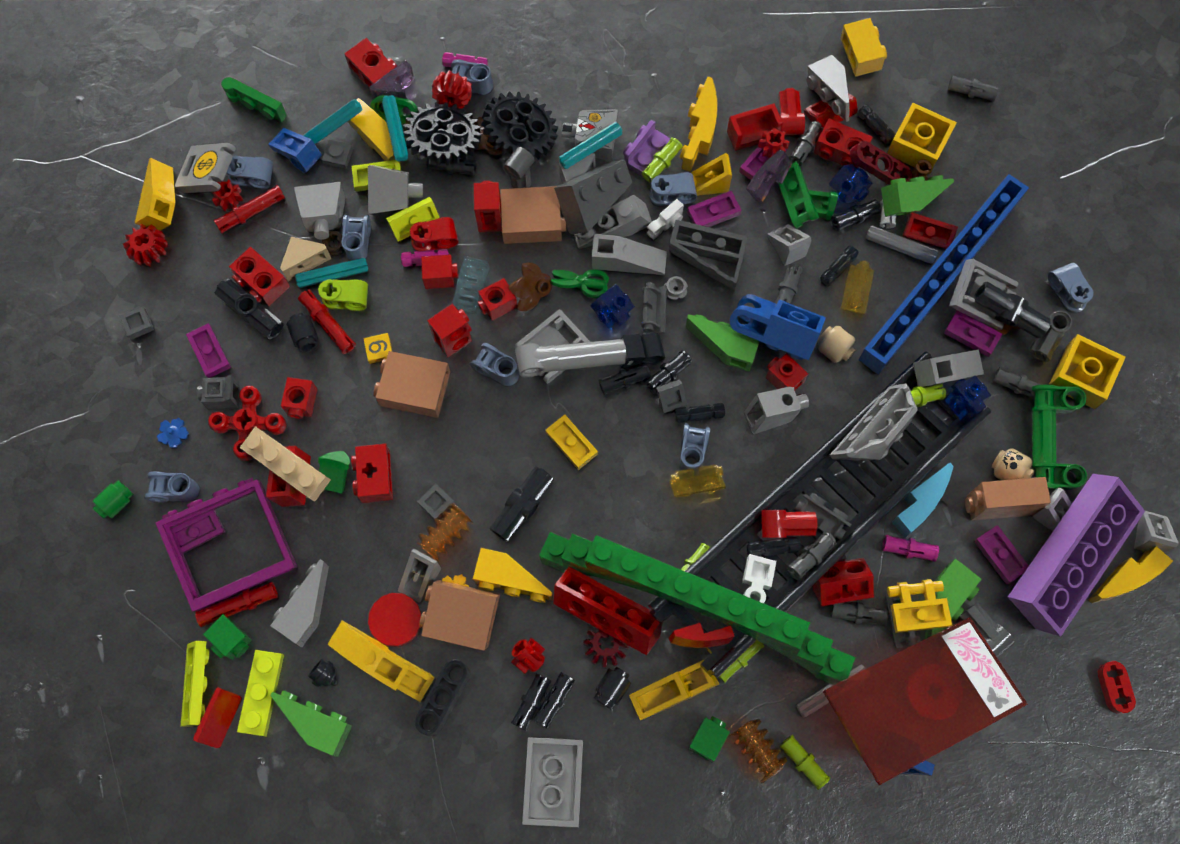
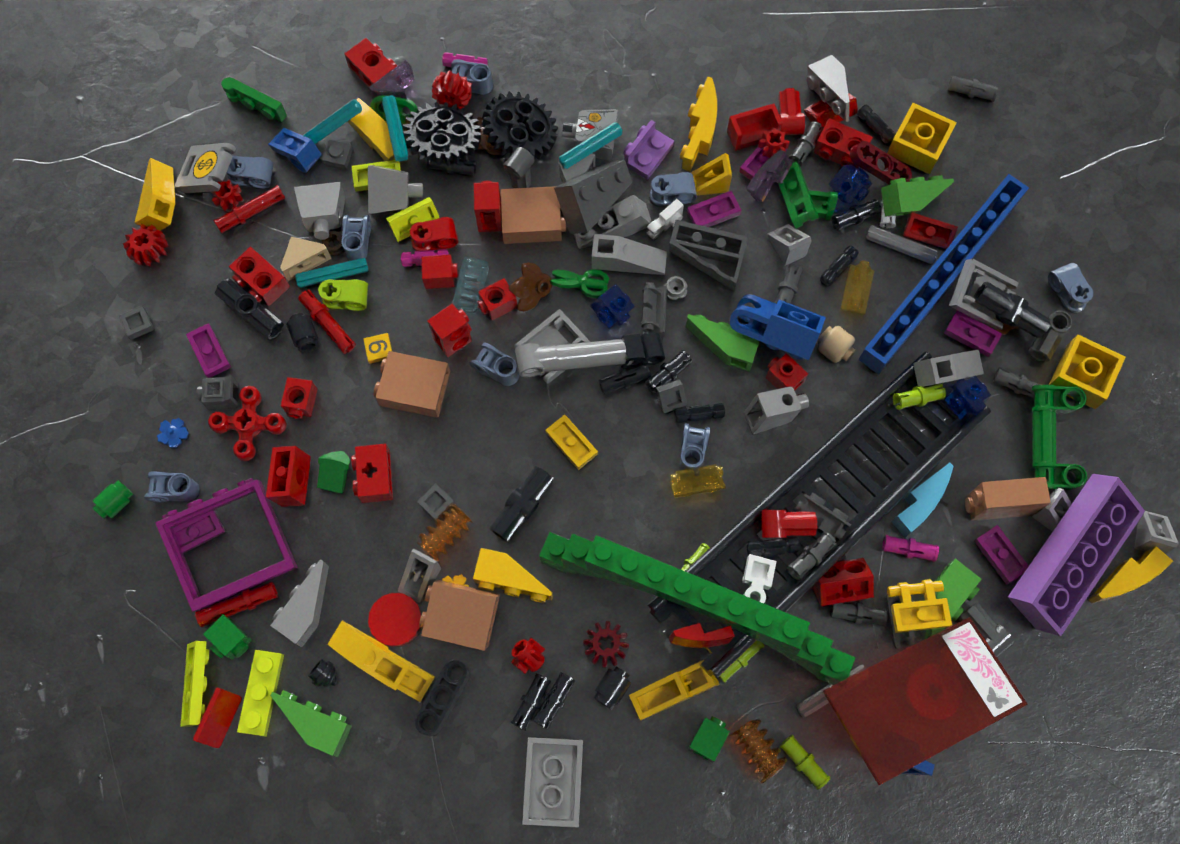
(285, 464): tan plate -> none
(607, 610): red brick -> none
(662, 159): lime pin -> none
(863, 47): yellow brick -> none
(879, 426): light grey wedge -> none
(922, 169): reddish brown pin -> none
(1012, 465): tan head -> none
(1116, 687): red beam -> none

